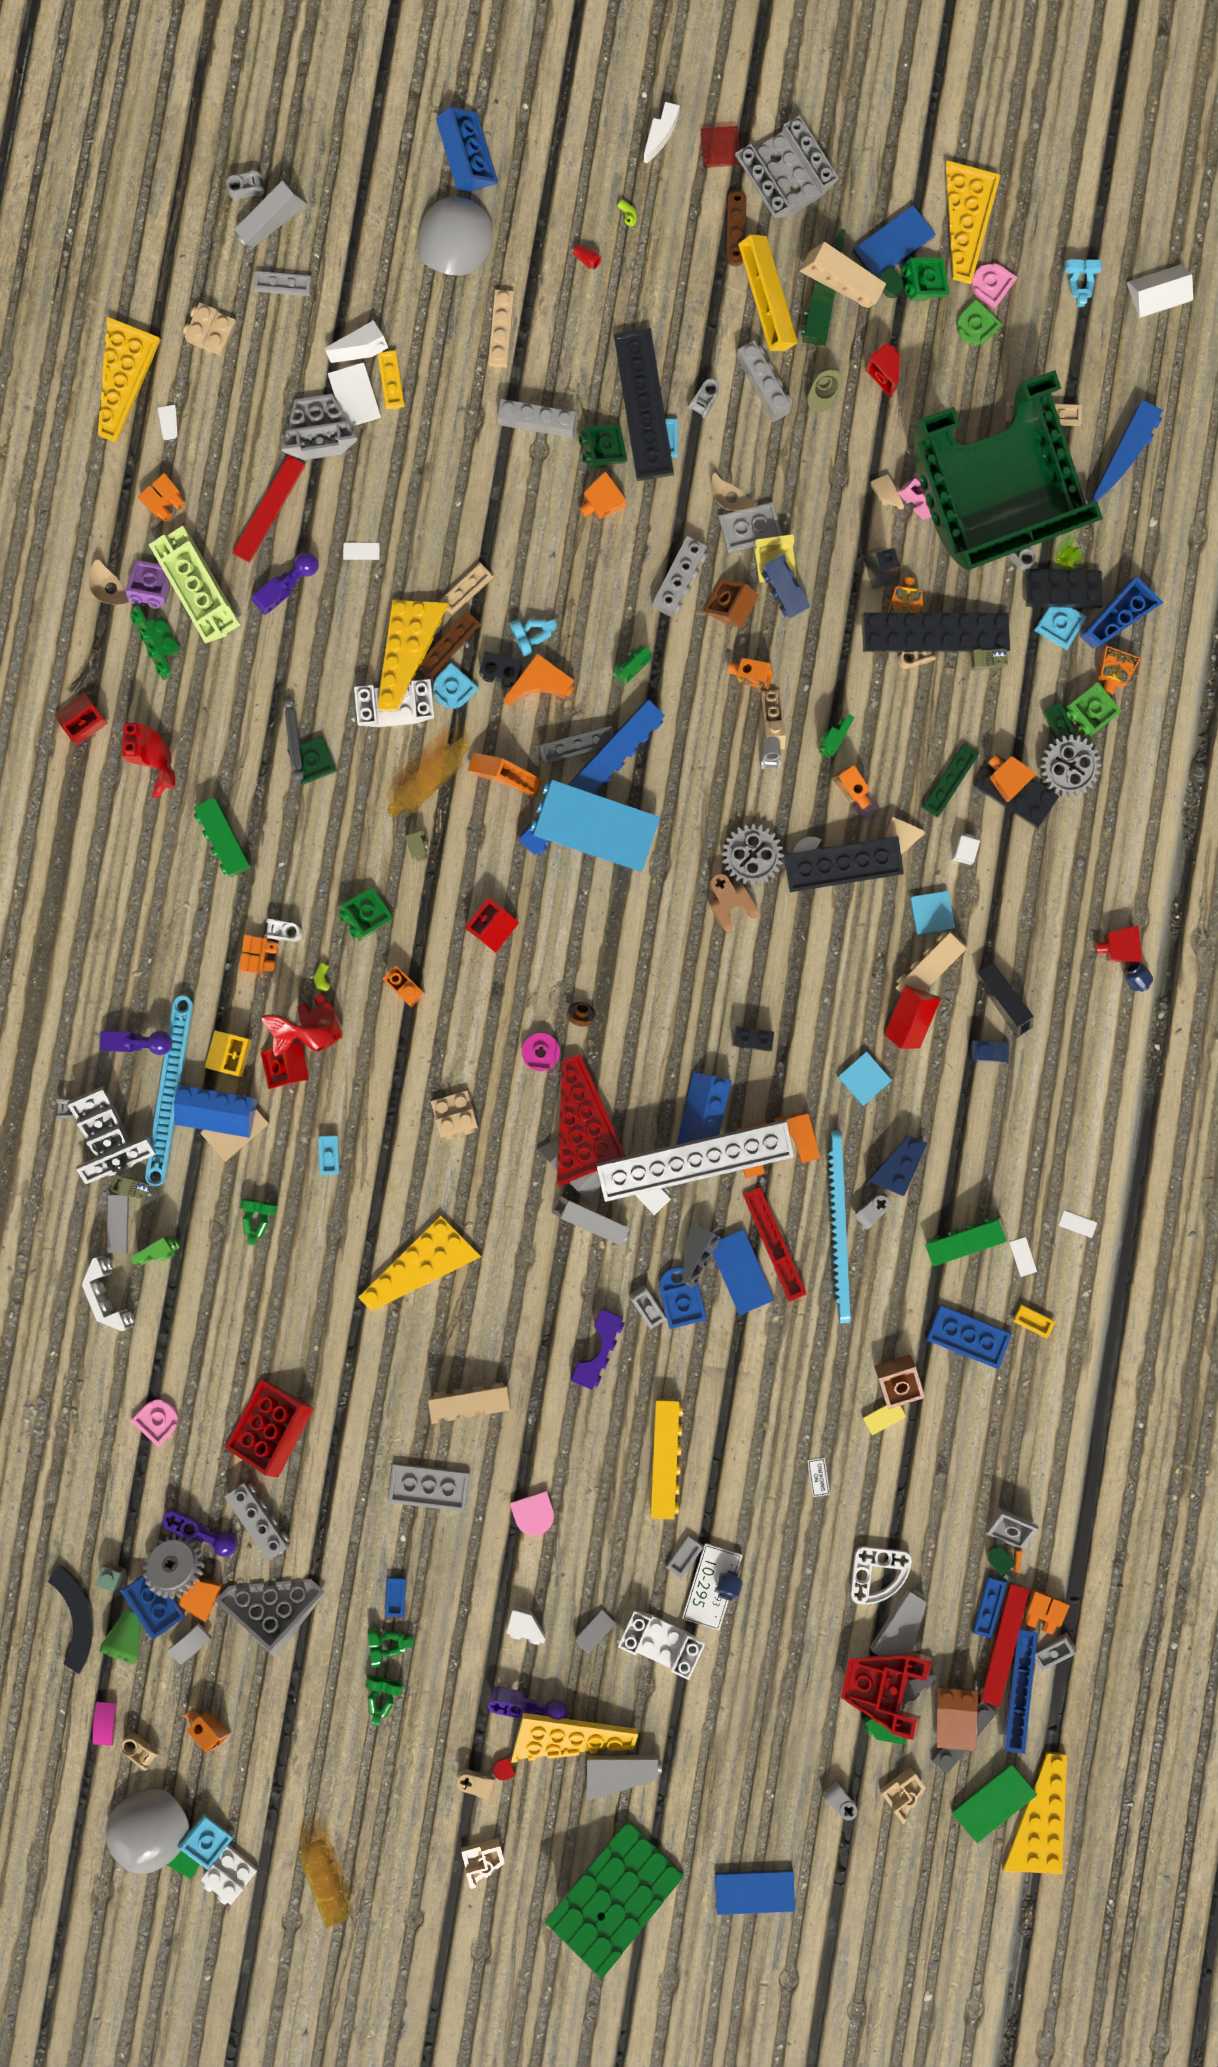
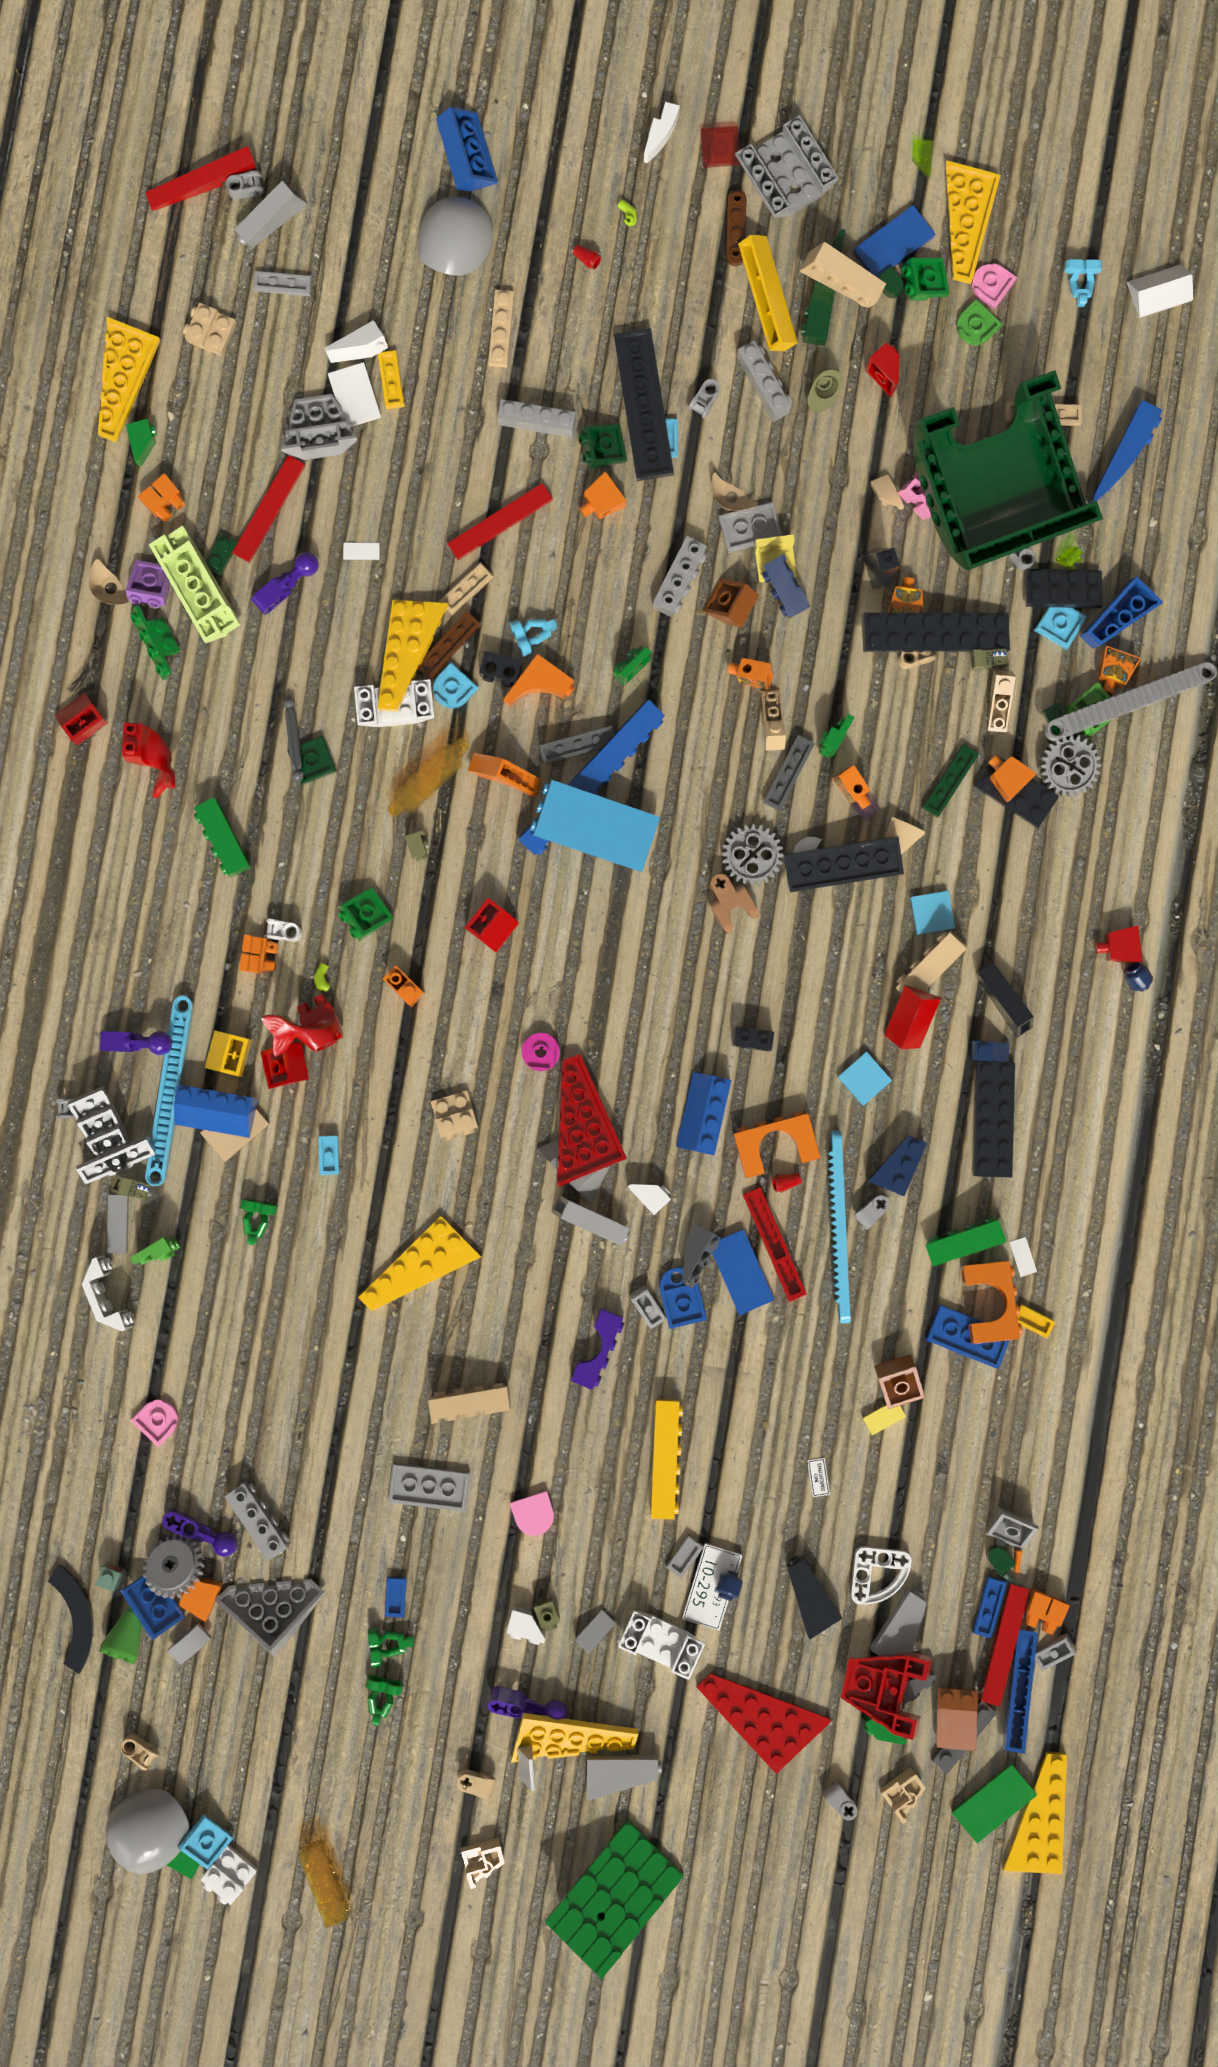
(104, 1723): dark pink slope -> none
(141, 439): none -> green slope
(168, 421): white sticker -> none
(201, 179): none -> red slope
(206, 1730): orange torso -> none
(220, 555): none -> dark green plate
(269, 1428): red slope -> none
(500, 521): none -> red tile
(503, 1769): red tile -> none
(526, 1766): none -> light grey slope
(547, 1607): none -> olive brick
(581, 1014): reddish brown plate -> none
(695, 1160): plate -> none
(755, 1892): blue tile -> none
(769, 1725): none -> red wing
(771, 753): light grey piece -> none
(784, 1182): none -> red cone
(788, 773): none -> dark grey plate
(813, 1602): none -> black slope
(922, 155): none -> clear neon green tile
(966, 849): white brick -> none
(994, 1119): none -> black plate
(999, 1276): none -> orange arch
(1000, 700): none -> tan slope
(1078, 1224): white sticker -> none
(1130, 701): none -> light grey gear

